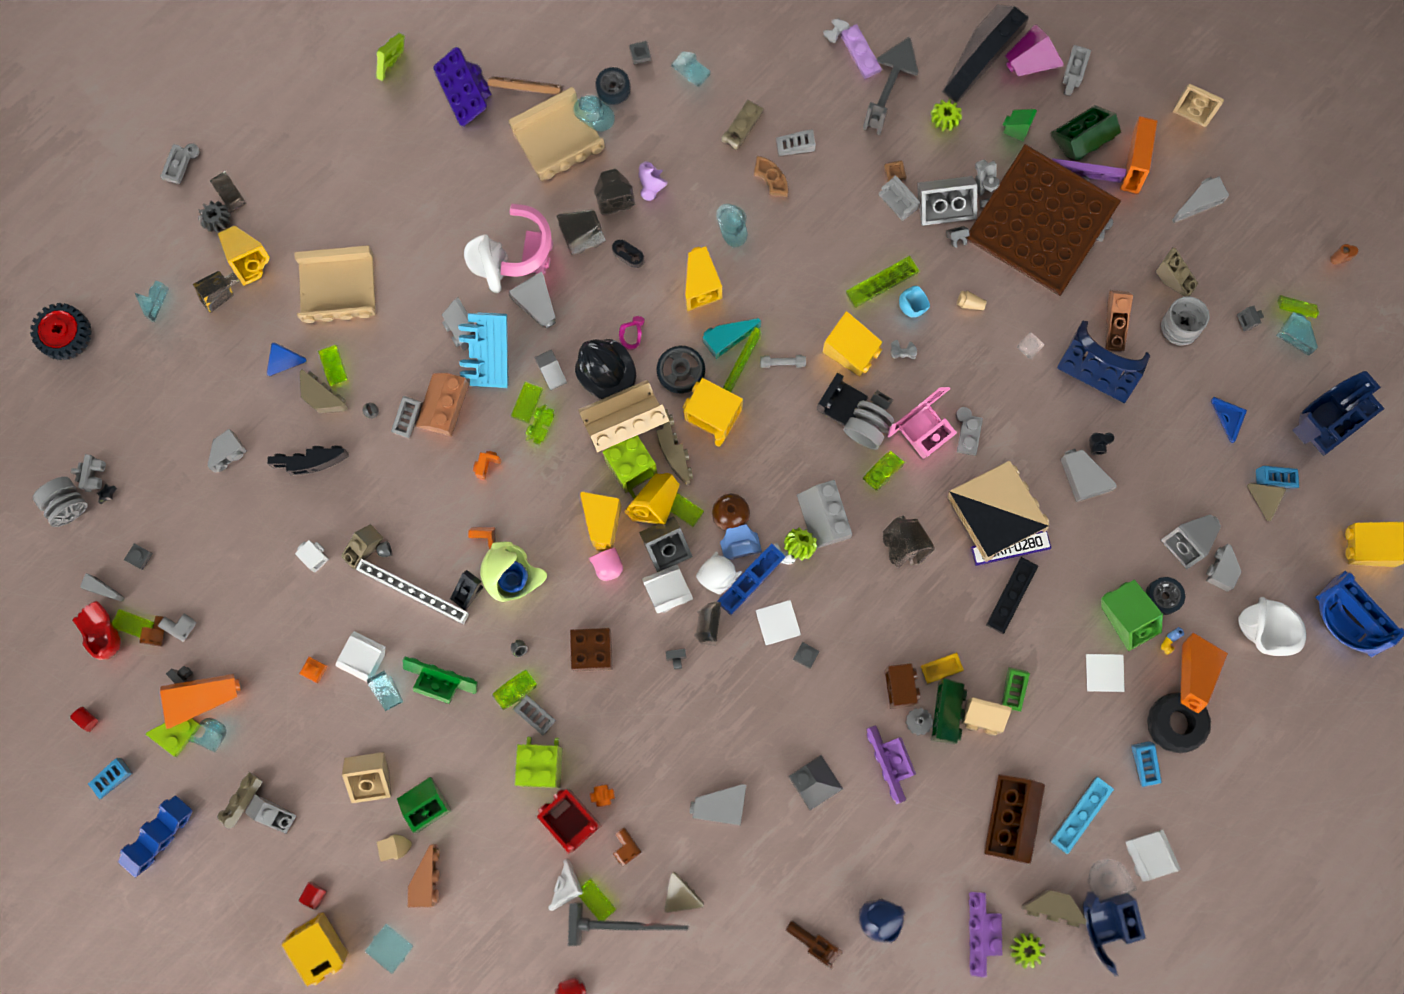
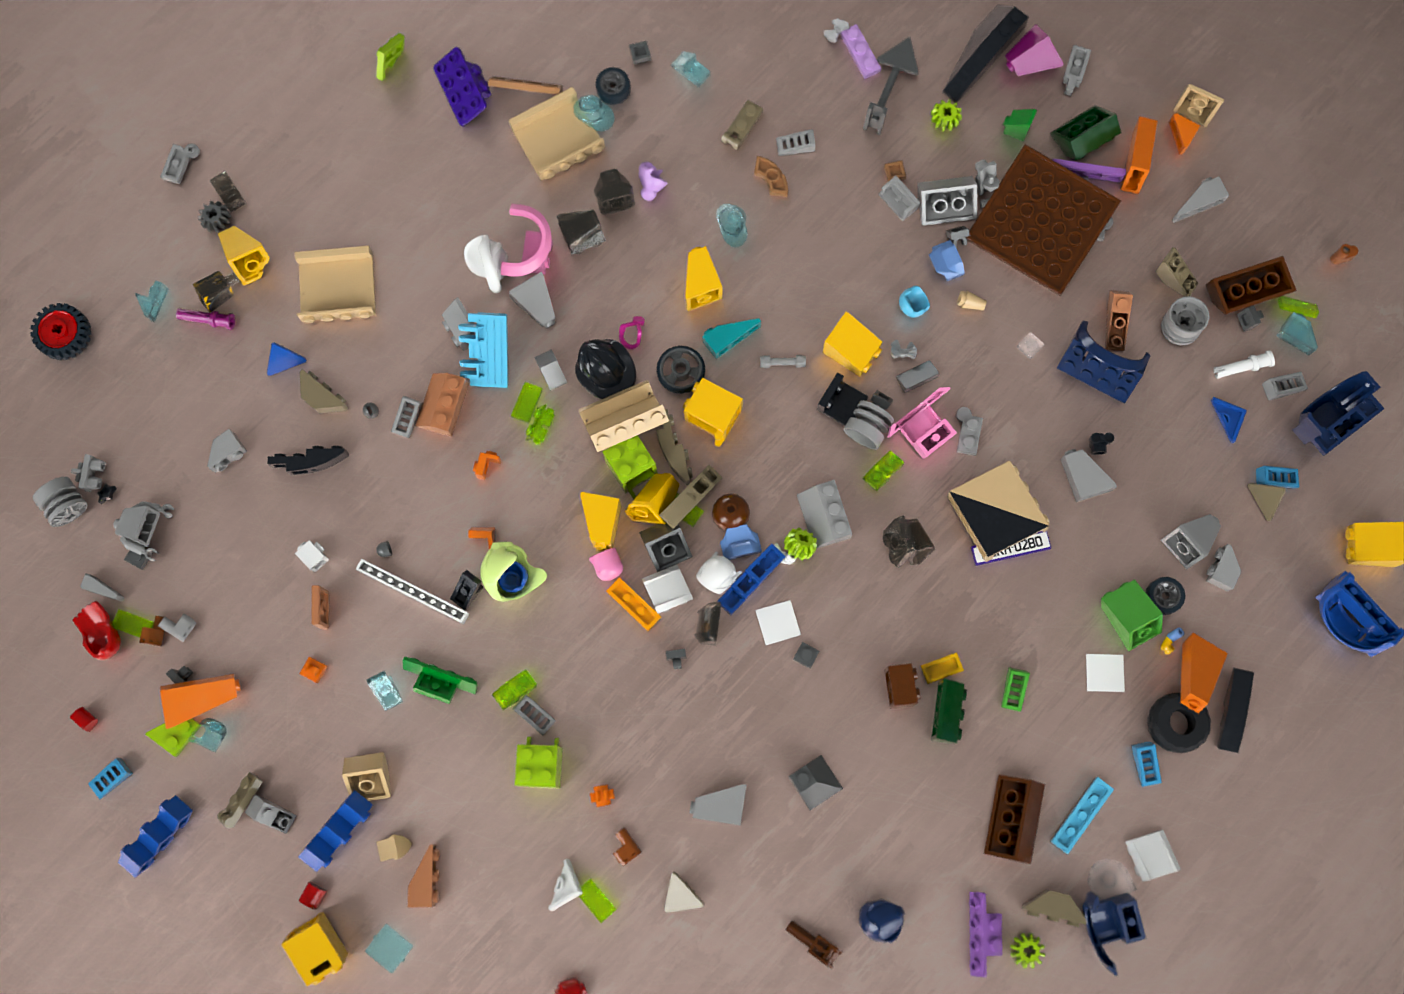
(138, 526): none -> light grey torso
(214, 318): none -> magenta pin
(320, 607): none -> nougat tile
(332, 365): clear neon green slope -> none
(336, 831): none -> blue brick
(361, 545): dark tan slope -> none
(361, 656): white slope -> none
(423, 805): green slope -> none
(521, 651): dark grey hinge -> none
(573, 825): red container -> none
(578, 924): dark grey piece -> none
(591, 649): reddish brown brick -> none
(630, 250): black beam -> none
(633, 604): none -> light orange plate
(690, 496): none -> dark tan slope
(742, 360): clear neon green tile -> none
(882, 281): clear neon green tile -> none
(893, 760): medium lavender bracket -> none
(917, 376): none -> slope
(919, 721): light grey piece -> none
(947, 260): none -> medium blue slope
(986, 716): tan slope -> none
(1012, 595): black tile -> none
(1183, 131): none -> orange slope
(1236, 710): none -> black slope
(1251, 286): none -> reddish brown slope
(1252, 363): none -> white pin
(1273, 627): white piece -> none
(1274, 391): none -> light grey slope

